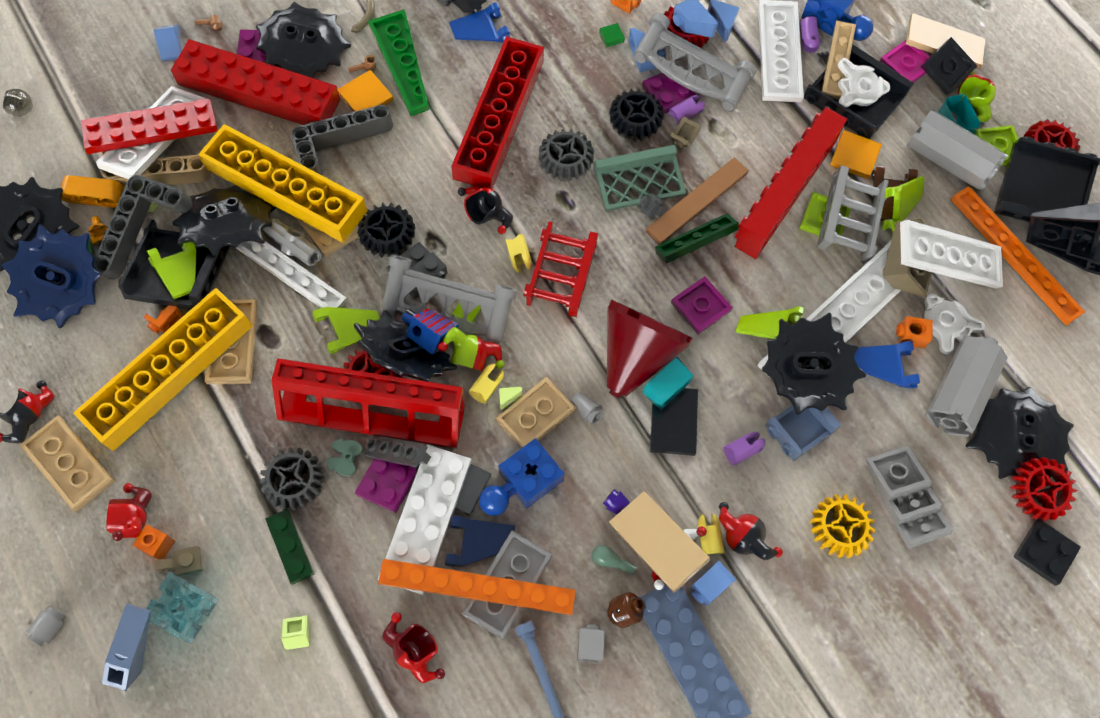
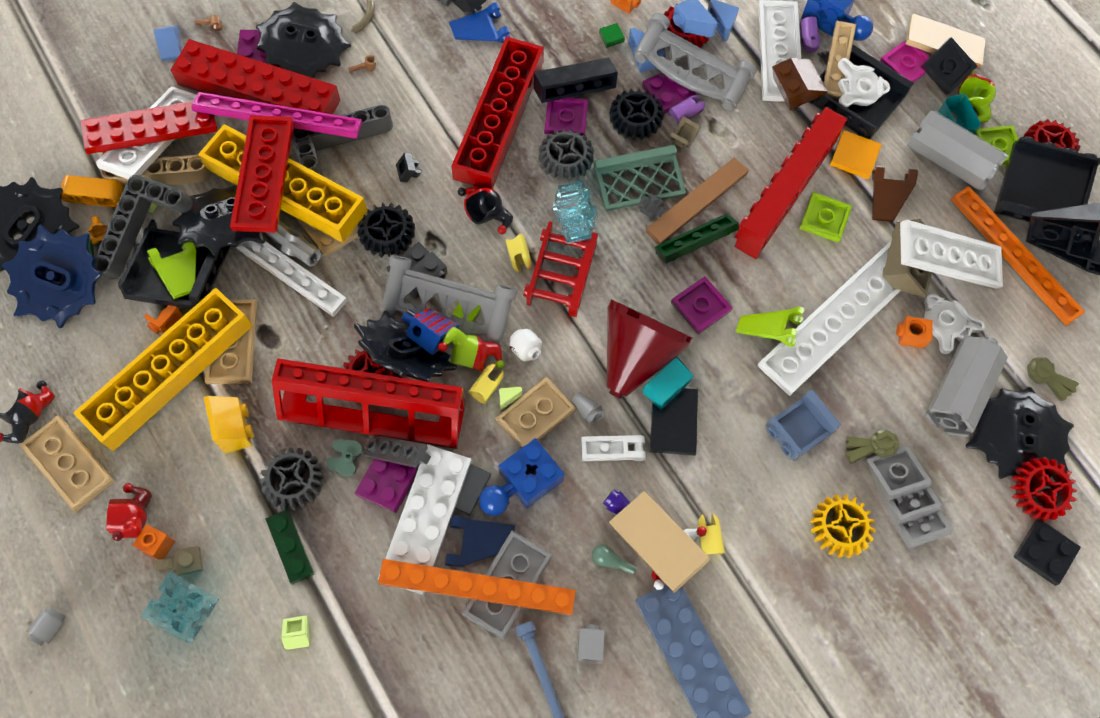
(17, 103): clear smoke piece -> none
(127, 649): sand blue slope -> none
(228, 423): none -> yellow slope
(262, 174): none -> red plate
(302, 118): none -> dark pink tile
(343, 324): lime flag -> none
(365, 92): light orange tile -> none
(398, 51): green wing -> none
(406, 167): none -> black tile
(412, 649): dark red piece -> none
(525, 344): none -> white head
(566, 114): none -> magenta plate
(575, 80): none -> black brick
(575, 211): none -> clear light blue brick
(612, 448): none -> white plate
(626, 610): reddish brown head -> none
(712, 584): medium blue slope -> none
(744, 448): medium lavender piece -> none
(746, 534): piece -> none
(797, 354): black piece -> none
(798, 81): none -> reddish brown slope
(833, 217): light grey fence -> none
(881, 443): none -> olive piece
(886, 363): blue flag -> none
(905, 199): lime flag -> none
(1043, 372): none -> olive piece

